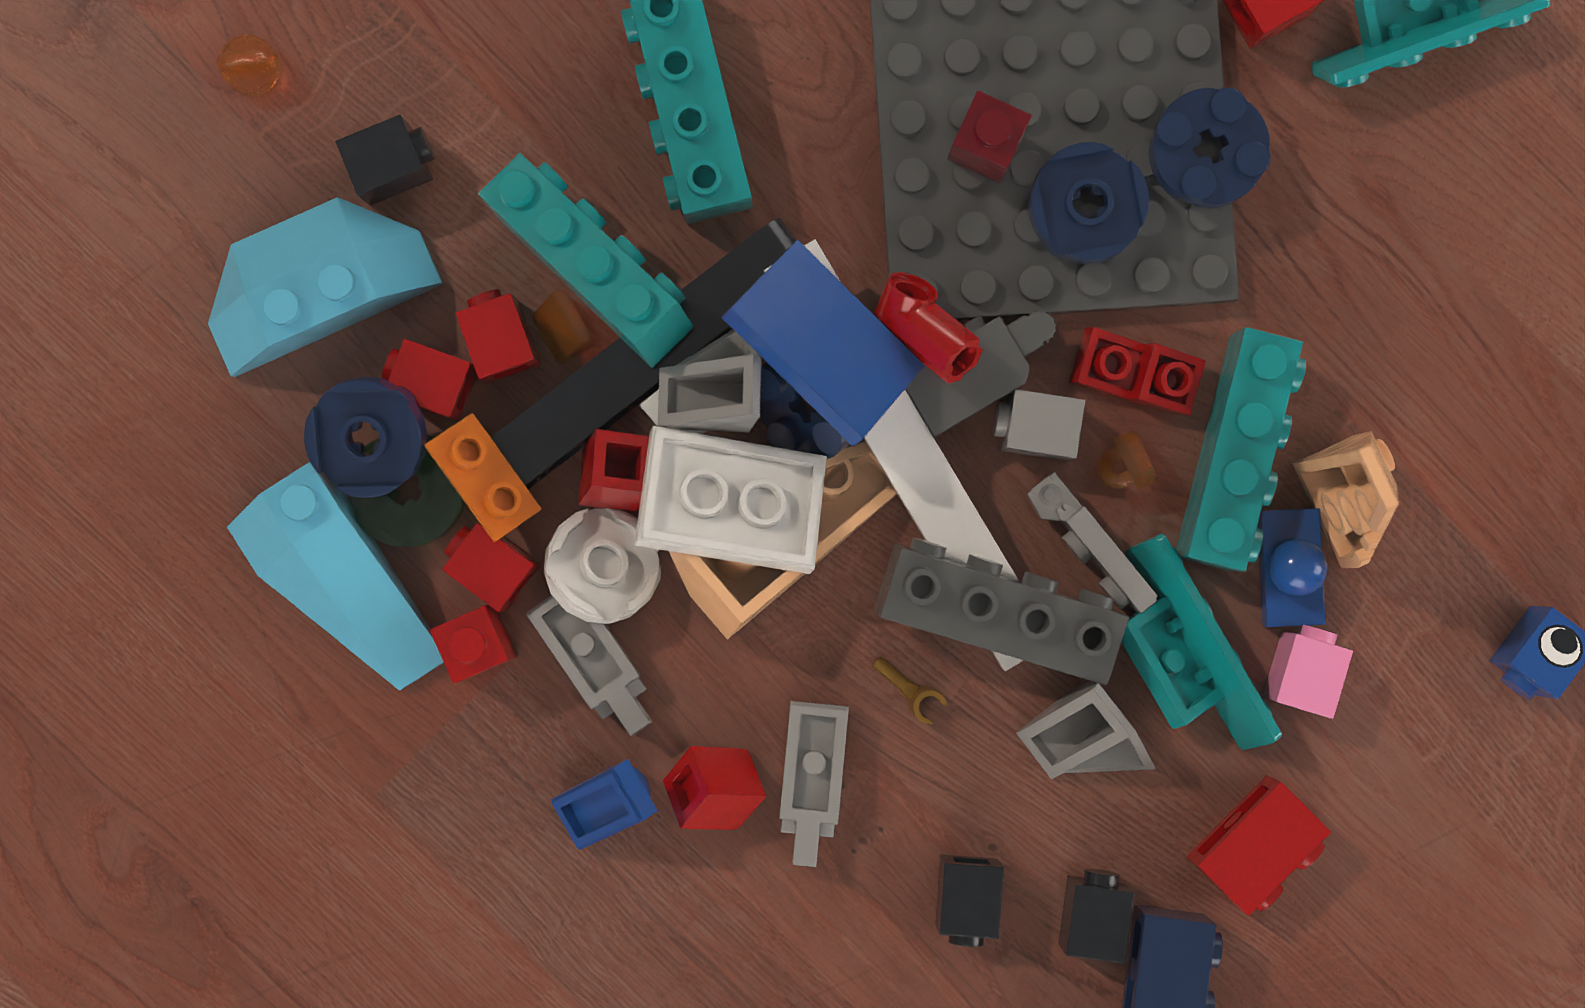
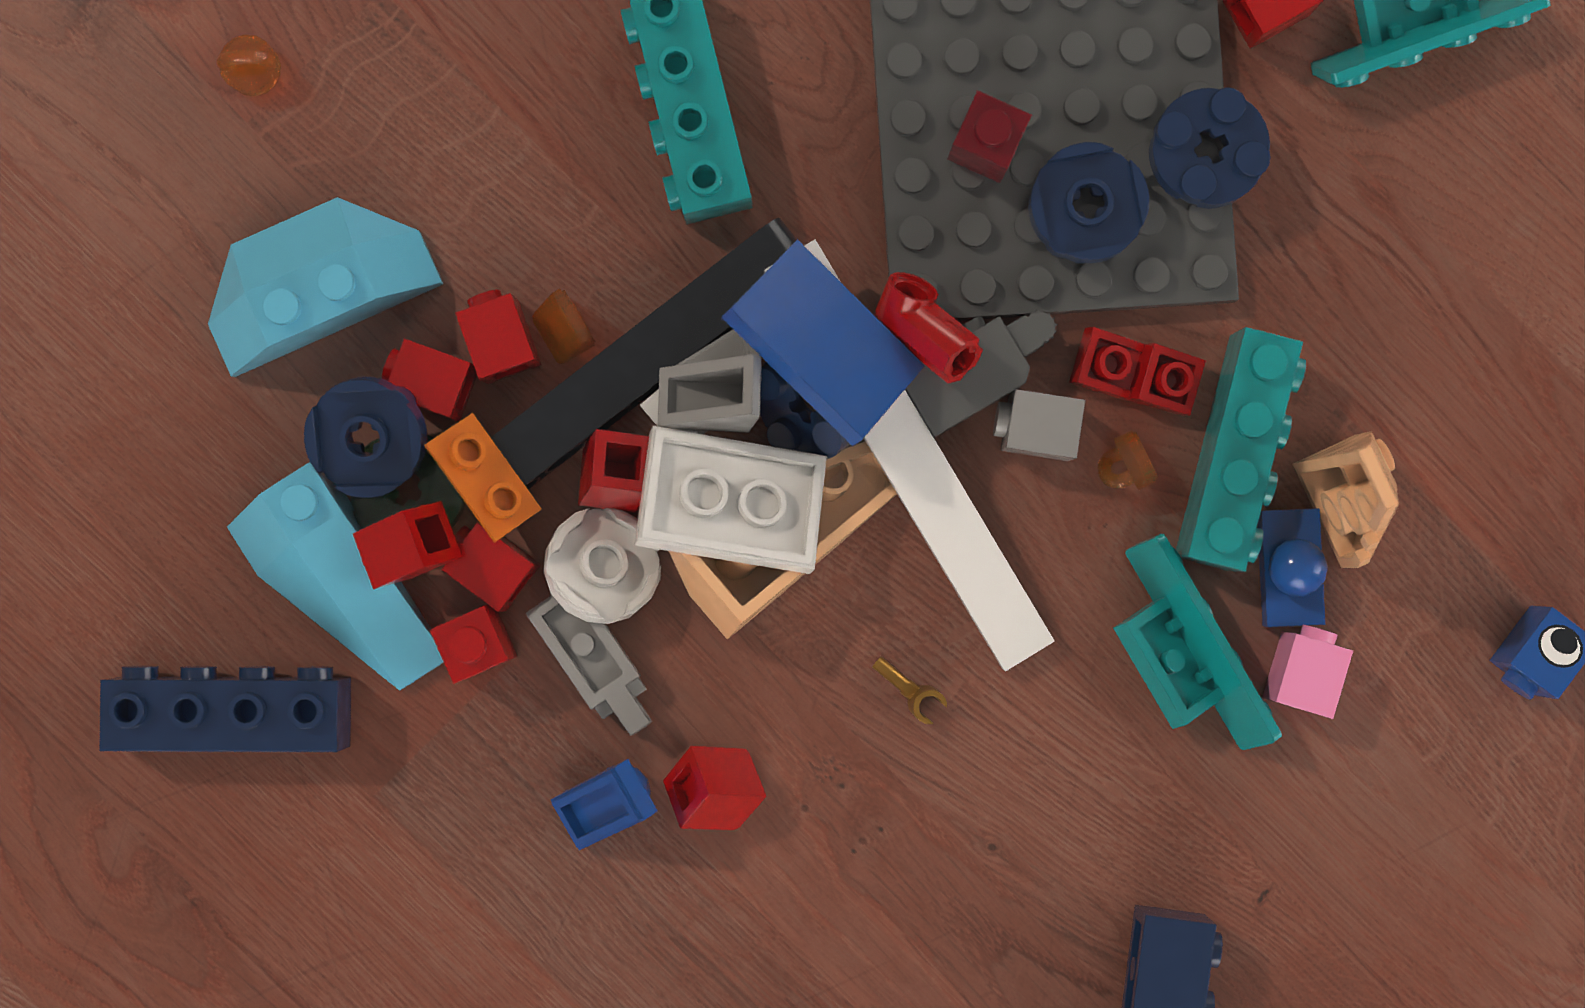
(225, 712): none -> dark blue brick
(386, 159): black brick -> none
(407, 544): none -> red brick
(587, 260): teal brick -> none
(812, 775): light grey hinge -> none
(969, 899): black brick -> none
(1000, 612): dark grey brick -> none
(1084, 735): light grey slope -> none
(1090, 541): light grey hinge -> none
(1096, 916): black brick -> none
(1260, 846): red brick -> none

